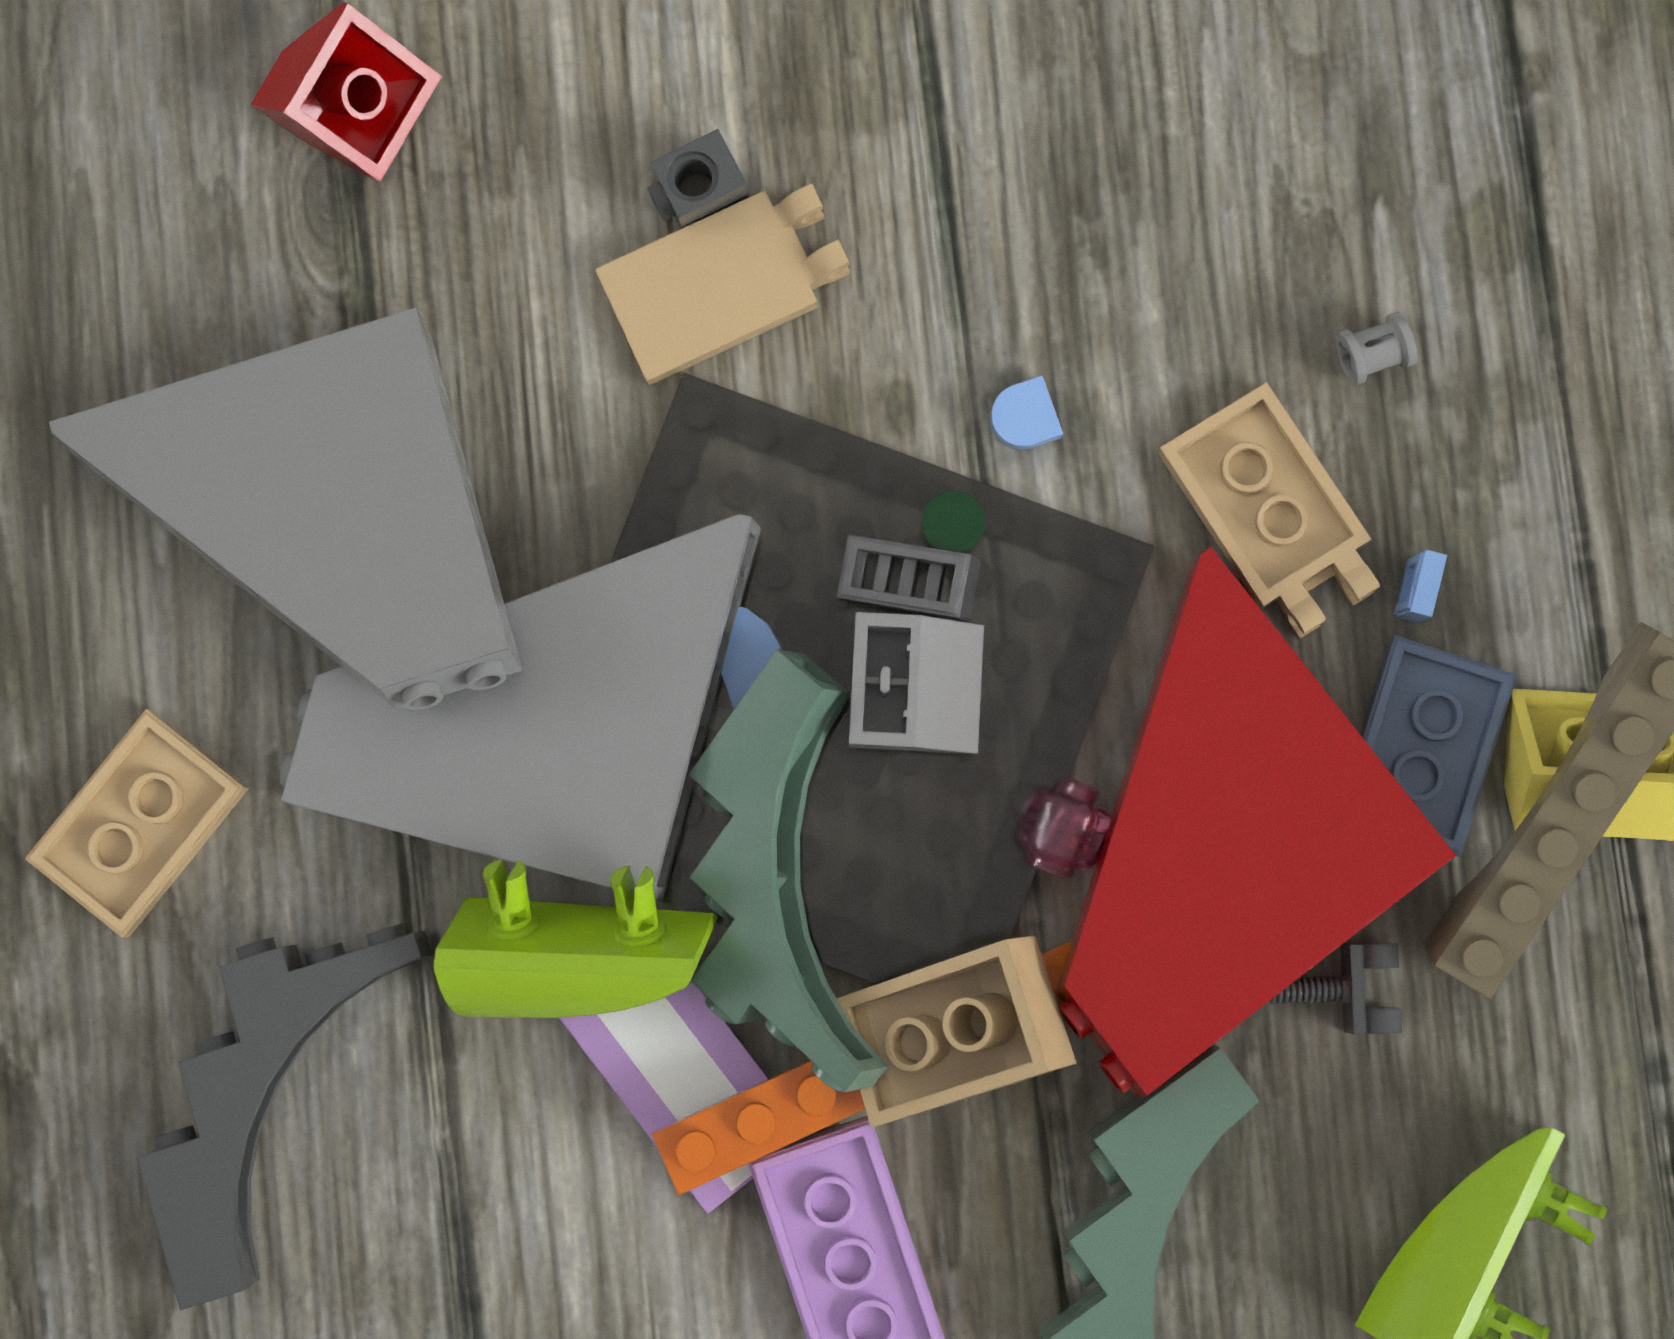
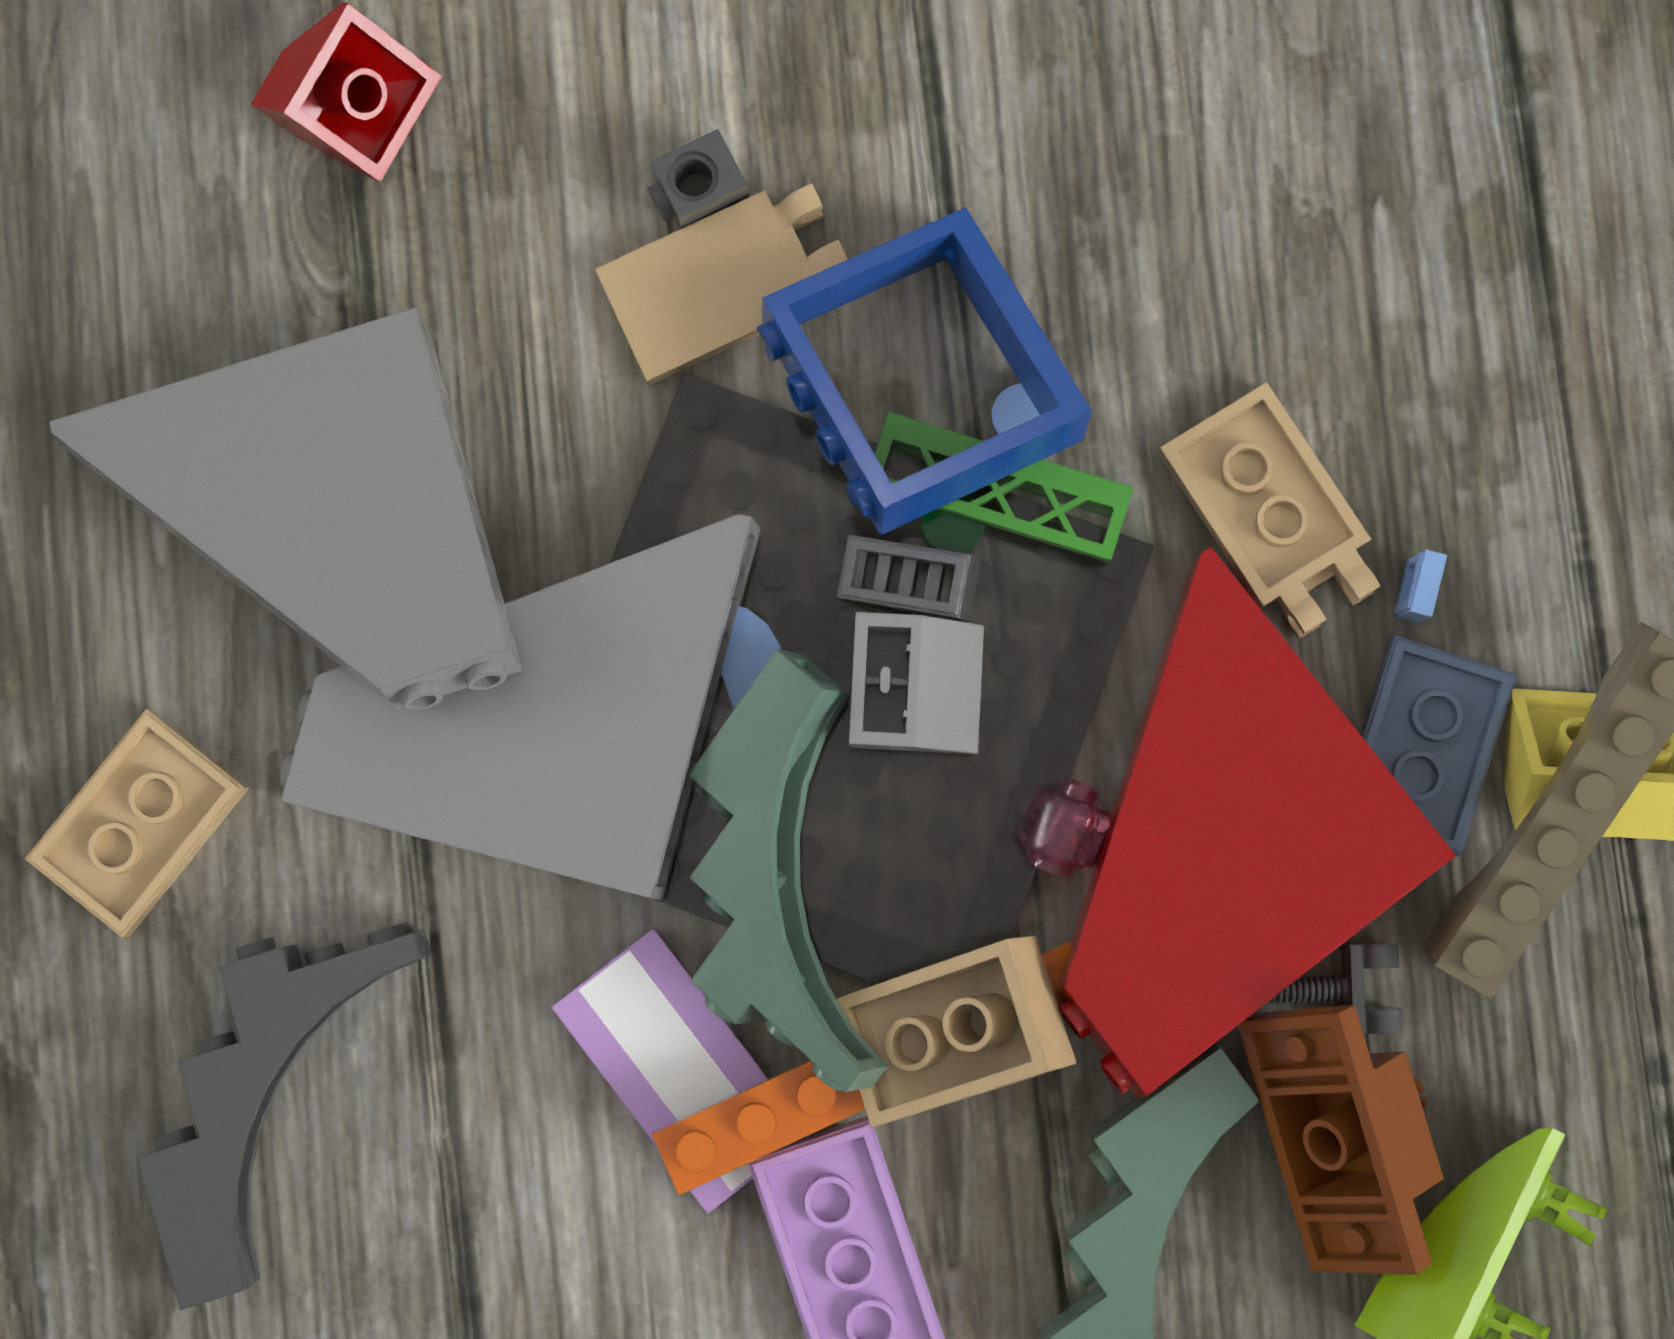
(565, 958): lime piece -> none
(1008, 319): none -> blue window
(1042, 478): none -> bright green fence
(1344, 1138): none -> dark orange brick
(1376, 348): light grey bush -> none

